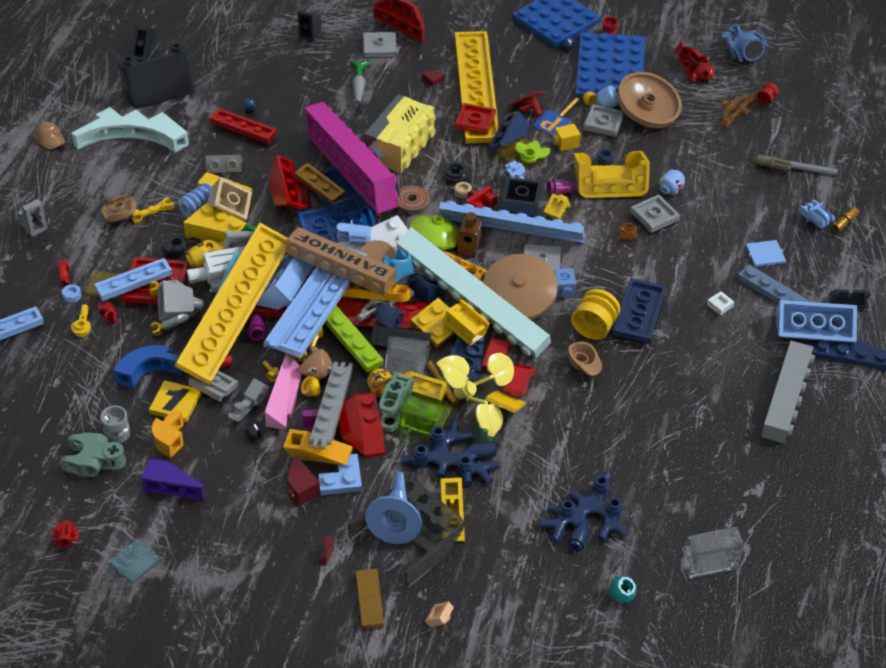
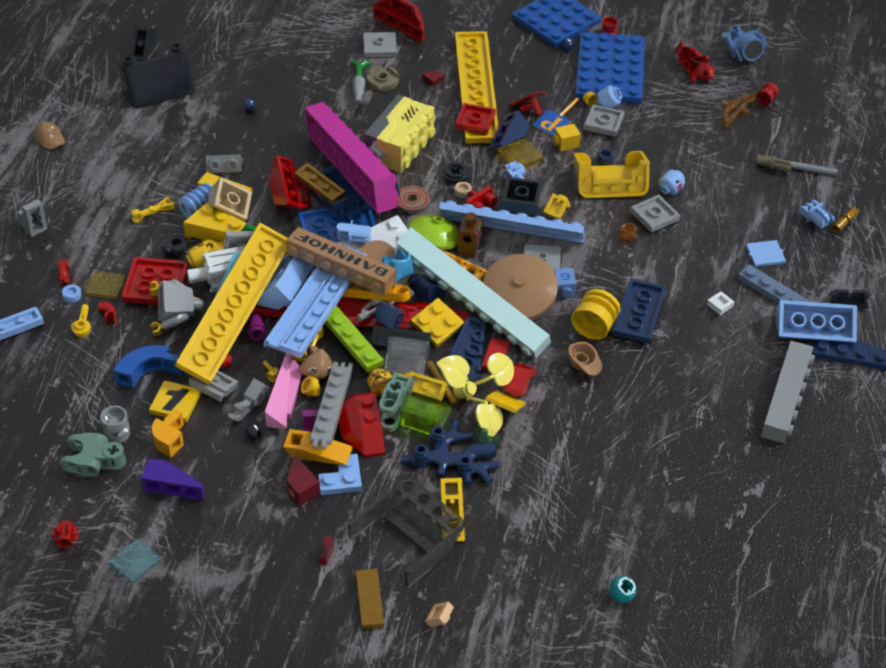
(119, 208): medium nougat tile -> none
(133, 125): light aqua arch -> none
(133, 279): light blue plate -> none
(243, 126): red plate -> none
(308, 25): black slope -> none
(390, 80): none -> dark tan tile
(392, 516): medium blue piece -> none
(466, 322): yellow hinge -> none
(532, 151): lime plate -> none
(559, 187): magenta cone -> none
(576, 516): dark blue plant -> none
(649, 99): medium nougat dish -> none
(701, 555): clear window -> none

